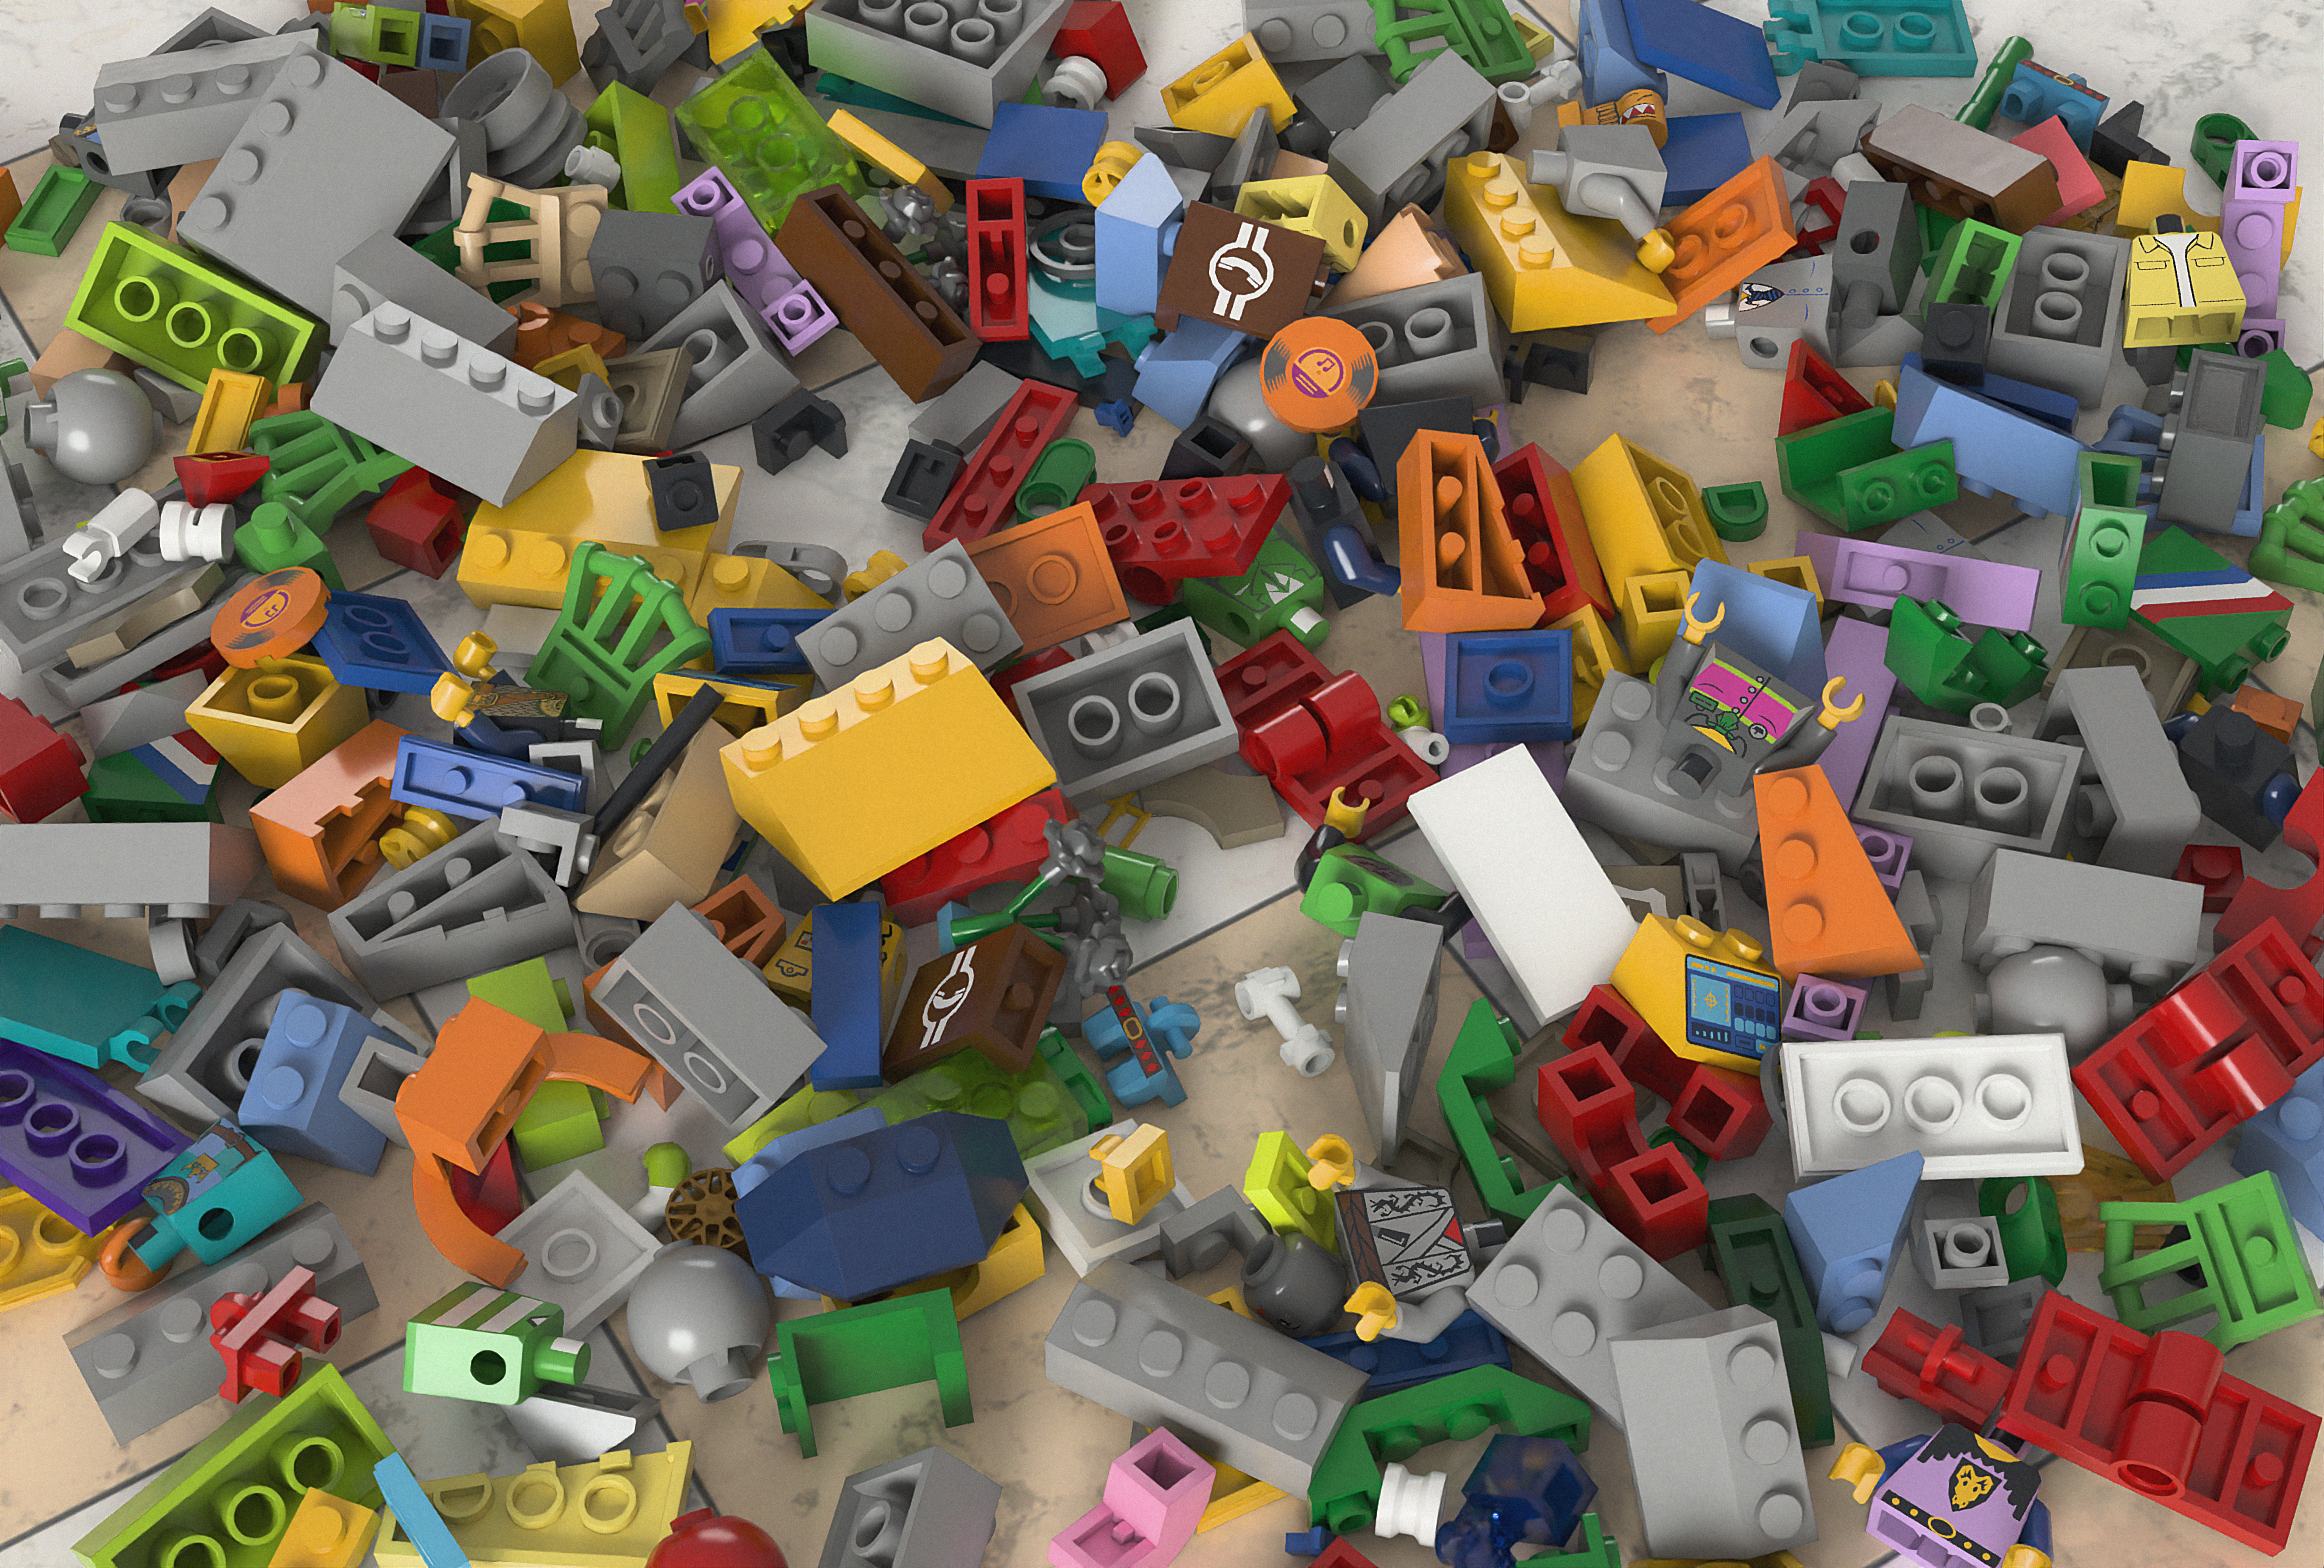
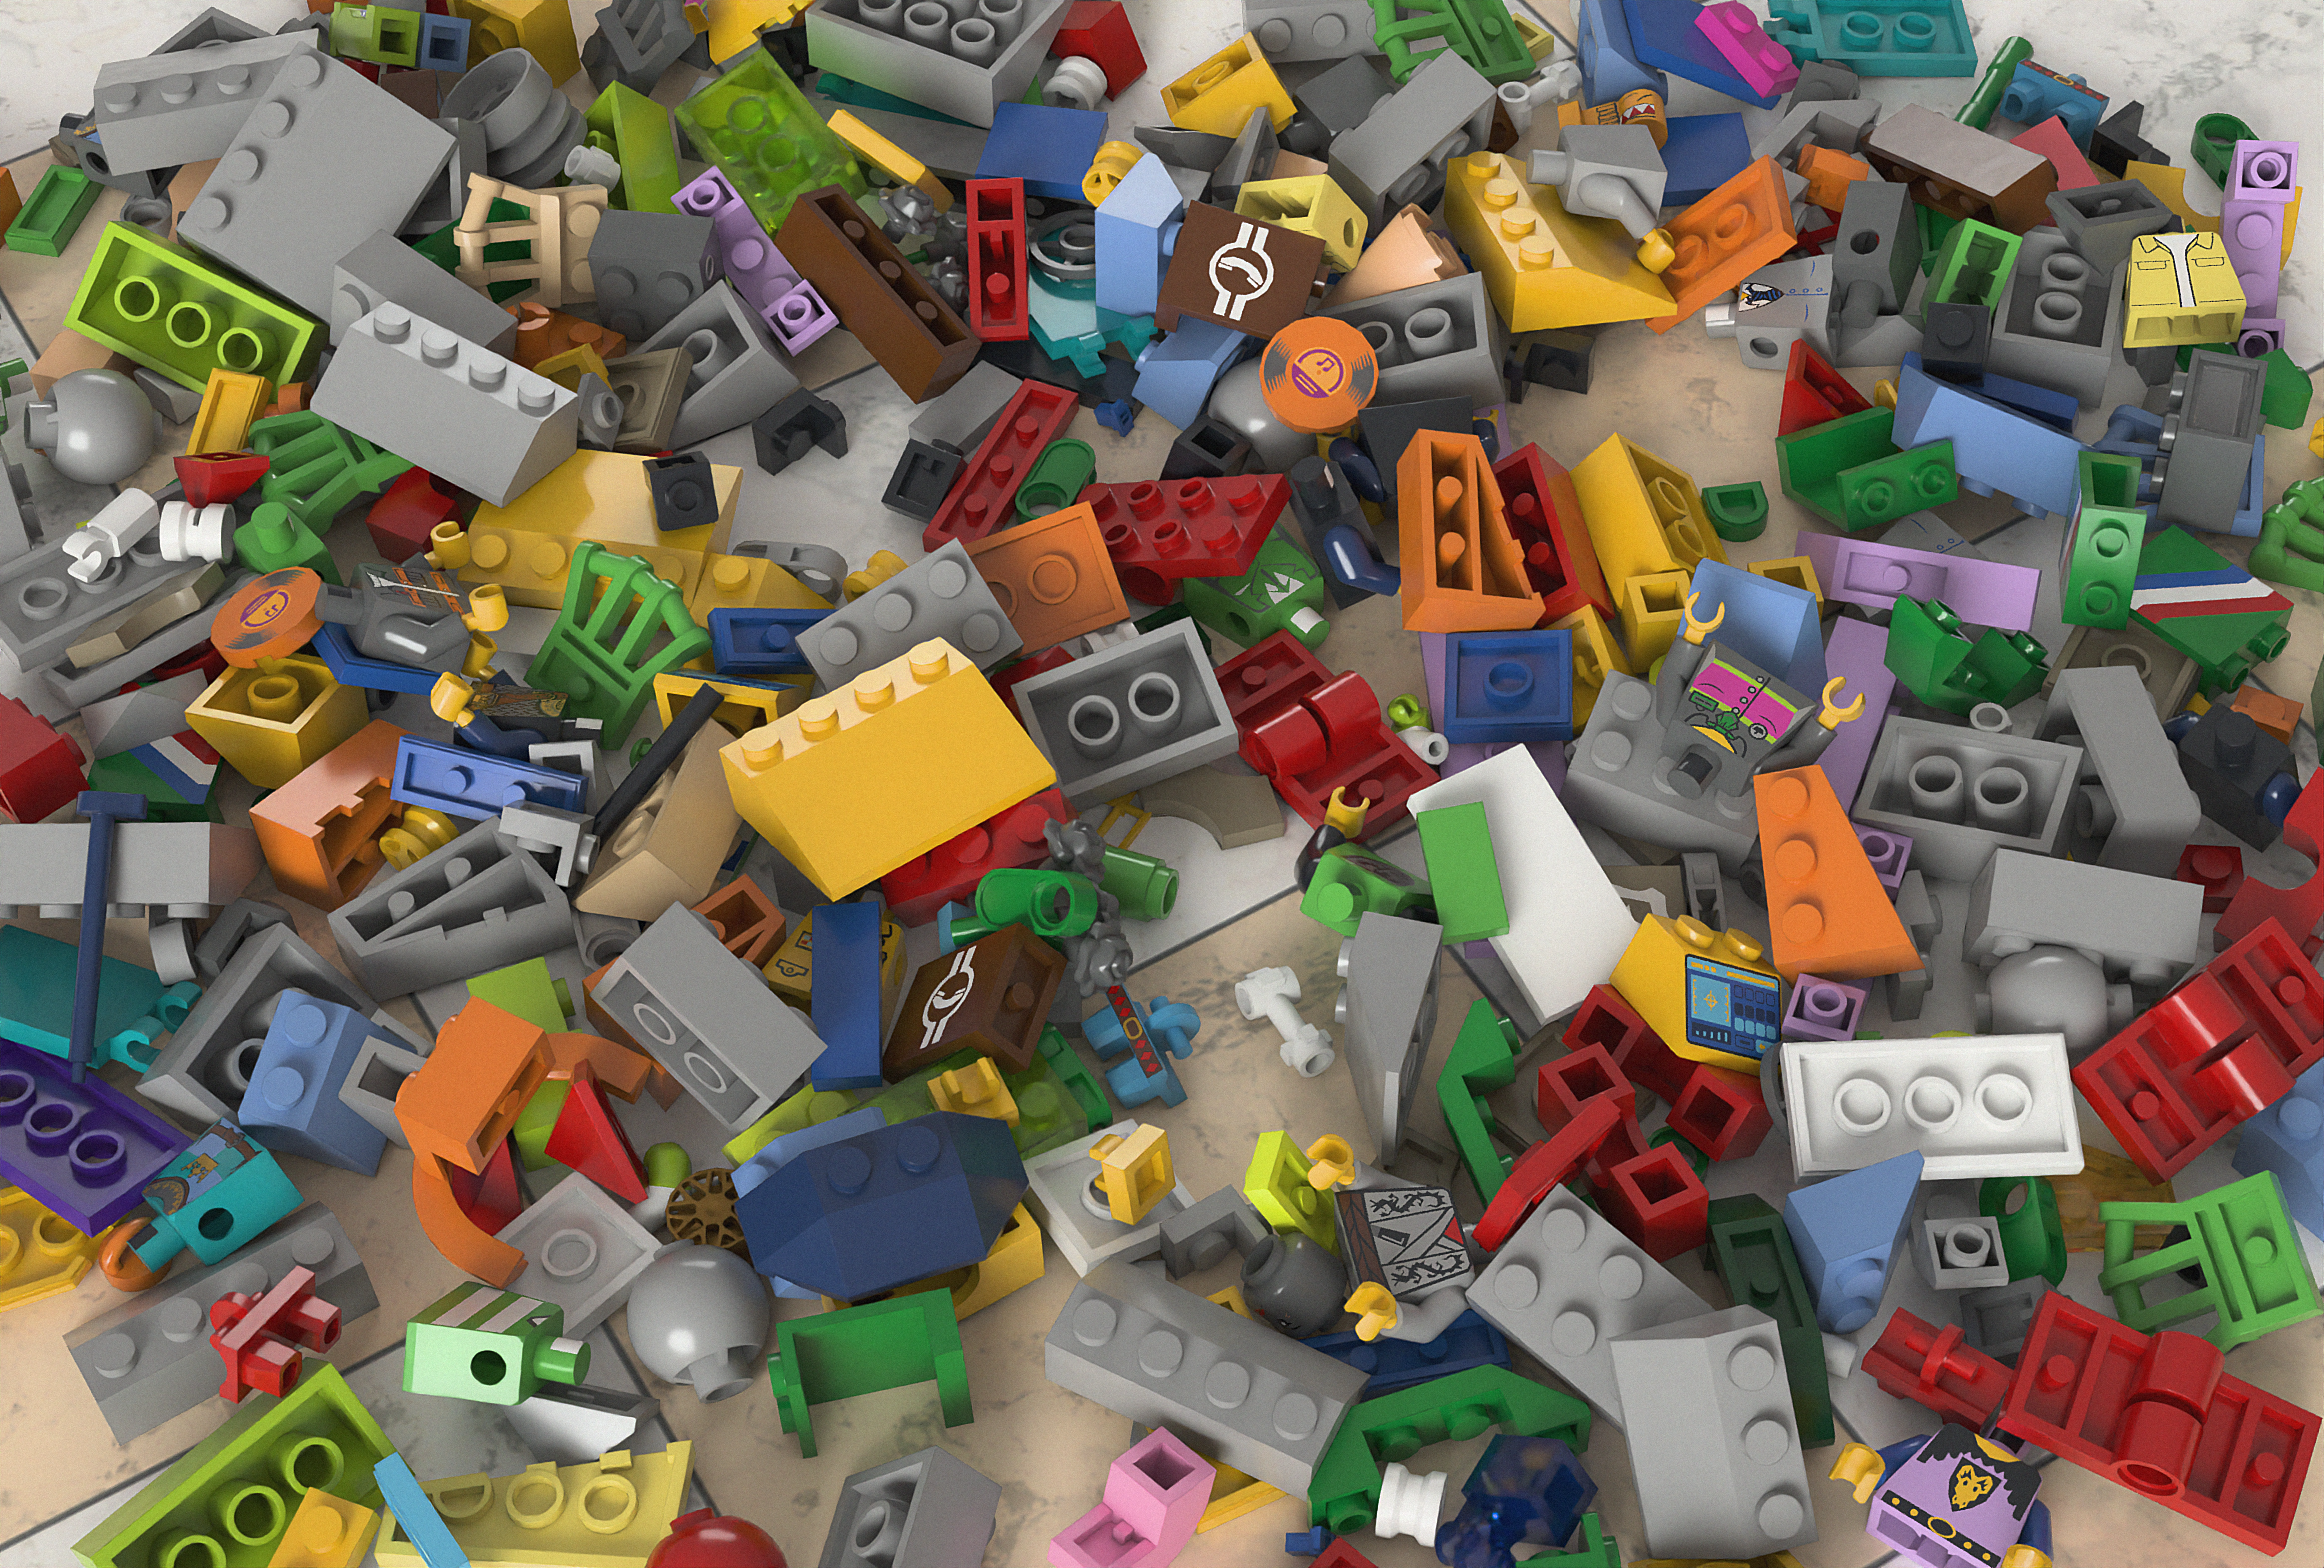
(104, 810): none -> dark blue piece
(413, 610): none -> dark grey torso
(593, 1140): none -> red slope
(974, 1091): none -> yellow tile
(1028, 898): none -> green piece
(1462, 873): none -> bright green tile
(1542, 1169): none -> red plate
(1748, 48): none -> dark pink plate
(1829, 175): none -> orange bracket
(2106, 218): none -> dark grey slope

